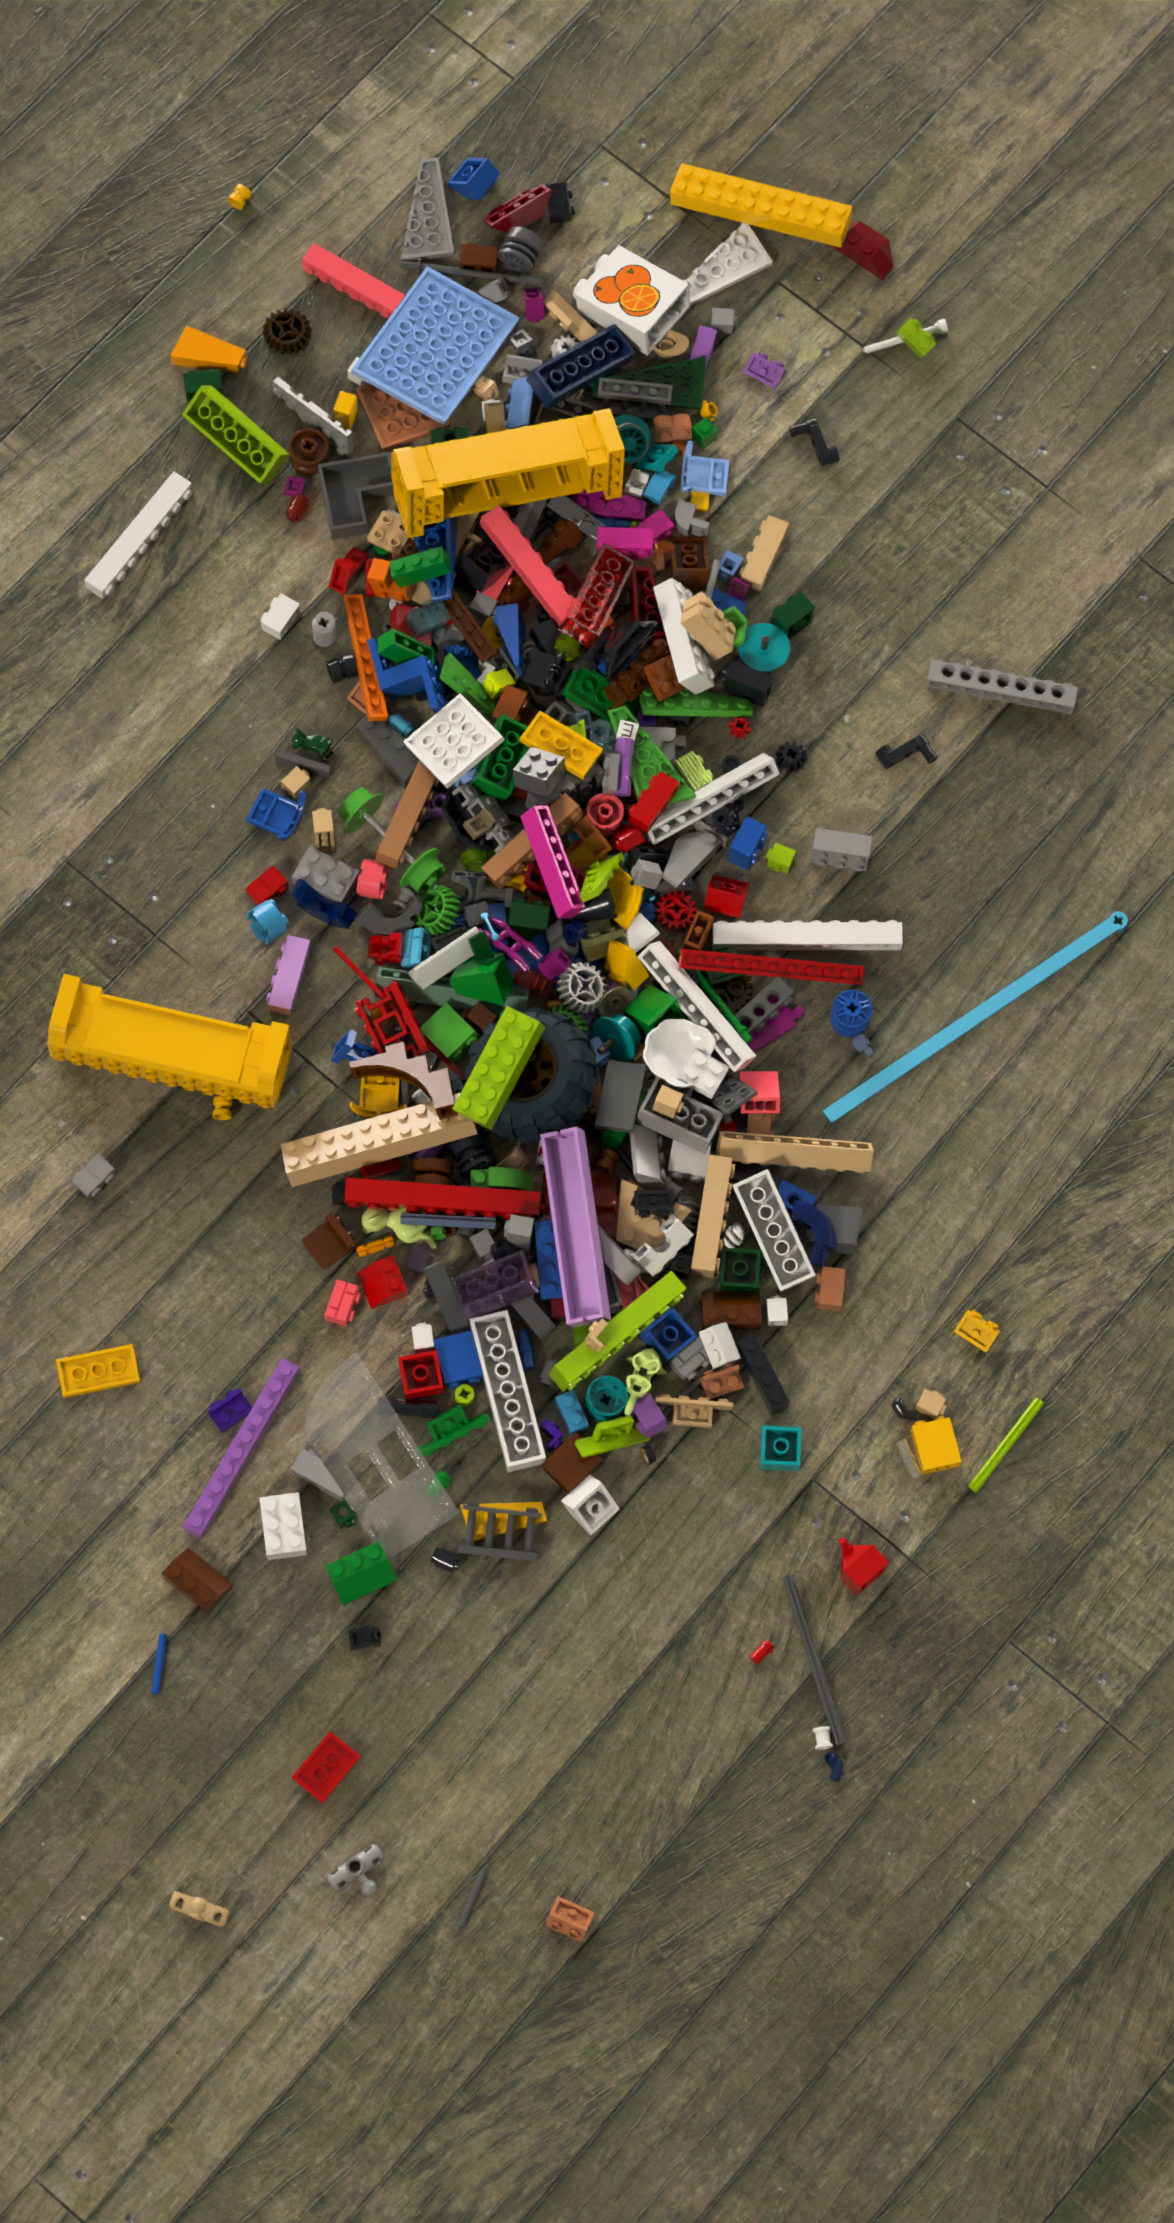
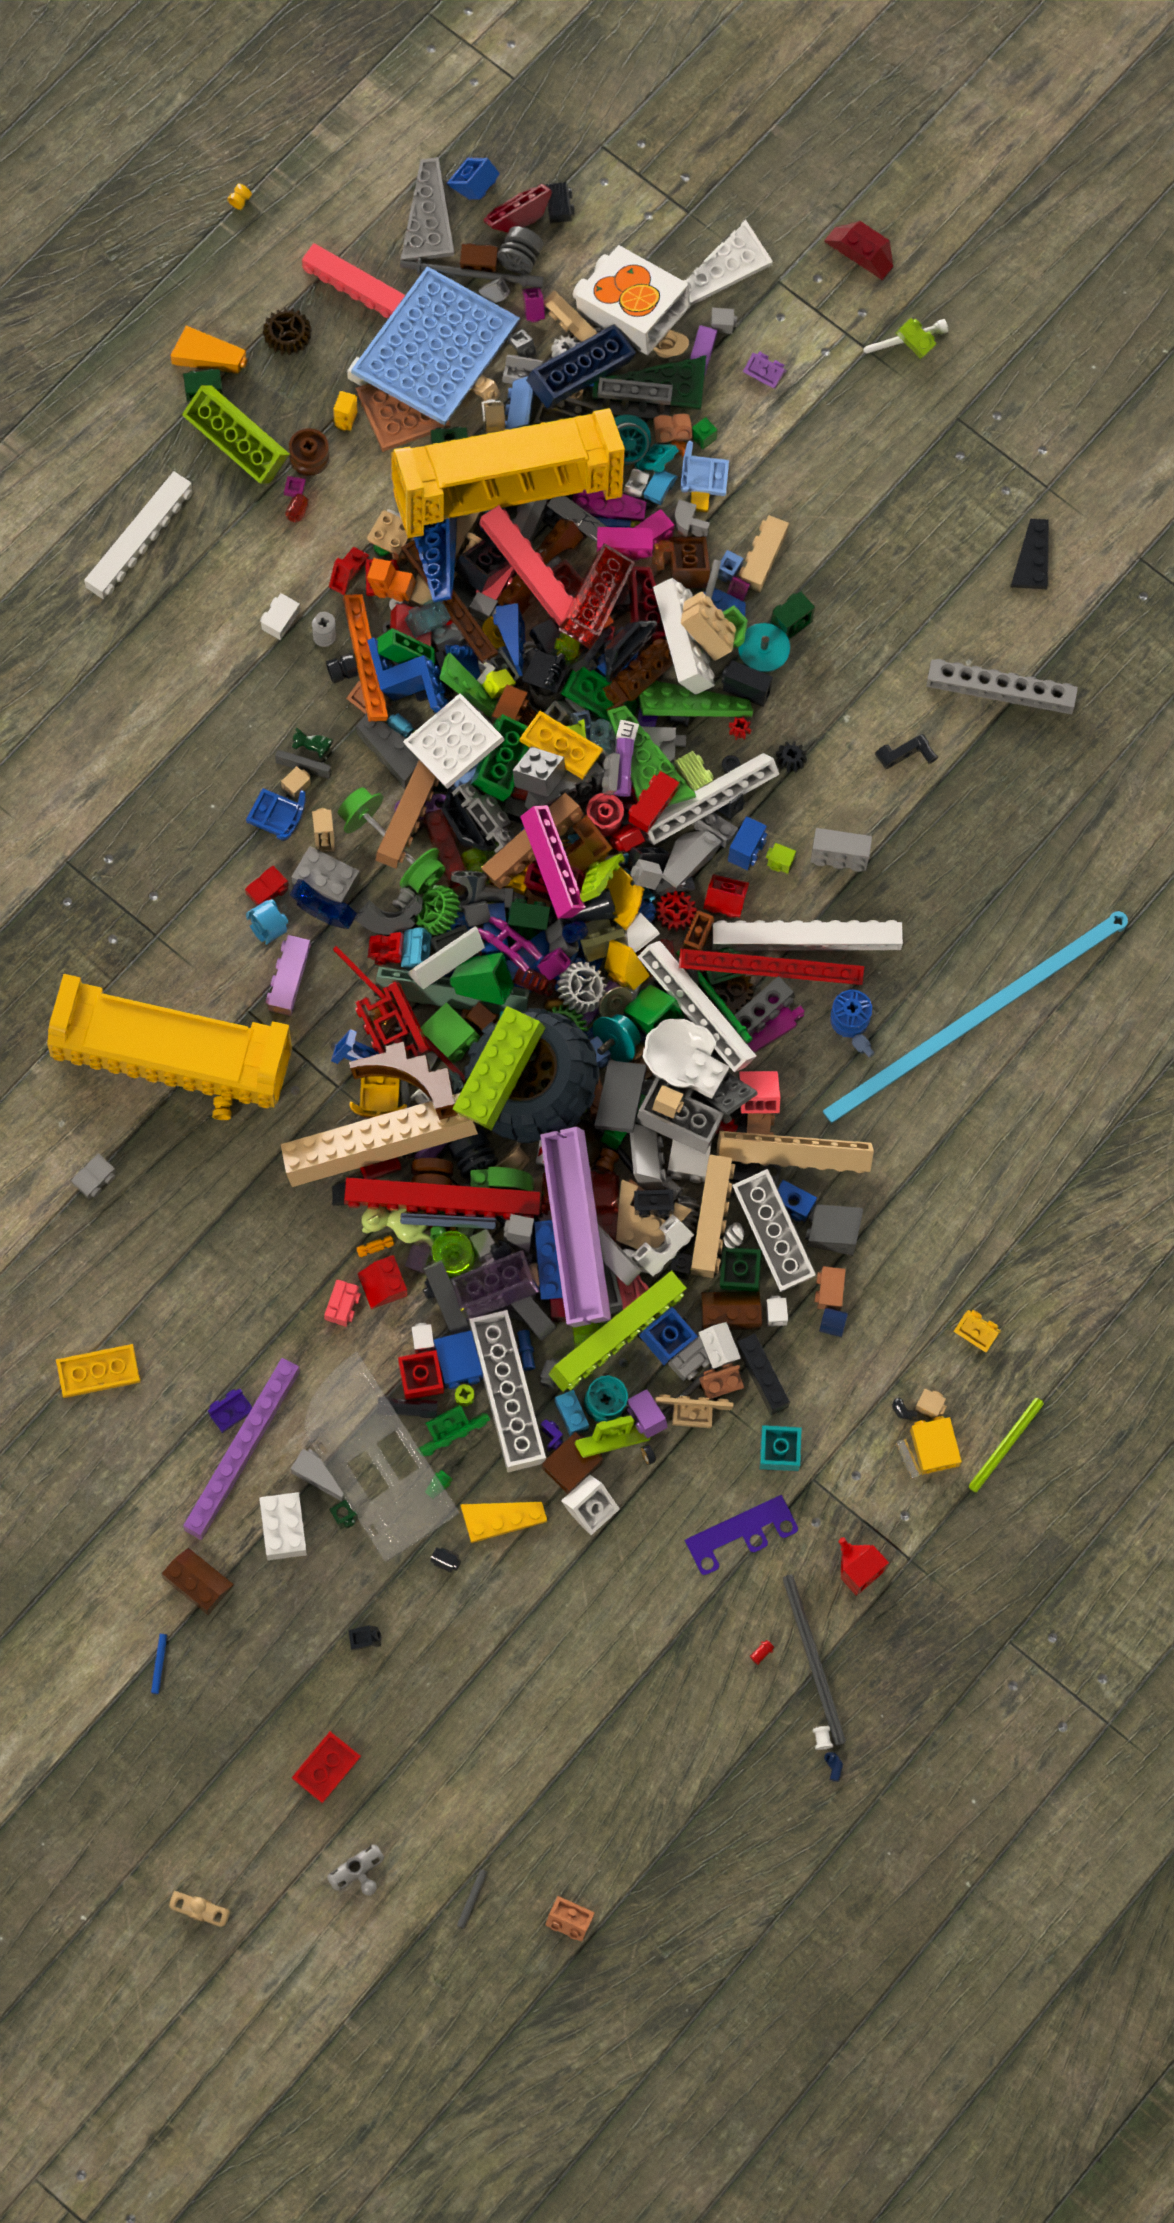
(317, 418): light grey wing -> none
(329, 1242): reddish brown bracket -> none
(346, 486): dark grey piece -> none
(361, 1573): green slope -> none
(372, 880): coral brick -> none
(420, 567): green brick -> none
(442, 840): none -> clear red brick
(454, 1244): none -> clear neon green wheel
(480, 824): dark tan bracket -> none
(482, 949): dark green bracket -> none
(485, 916): medium azure hinge -> none
(507, 1550): dark grey fence -> none
(542, 614): black bush -> none
(591, 1339): tan bracket -> none
(645, 1364): yellowish green animal -> none
(663, 678): dark orange plate -> none
(709, 410): yellow plate -> none
(726, 821): black brick -> none
(744, 1525): none -> dark purple piece
(761, 205): yellow brick -> none
(810, 426): black beam -> none
(822, 1226): clear blue arch -> none
(833, 1322): none -> dark blue piece
(1033, 559): none -> black wing

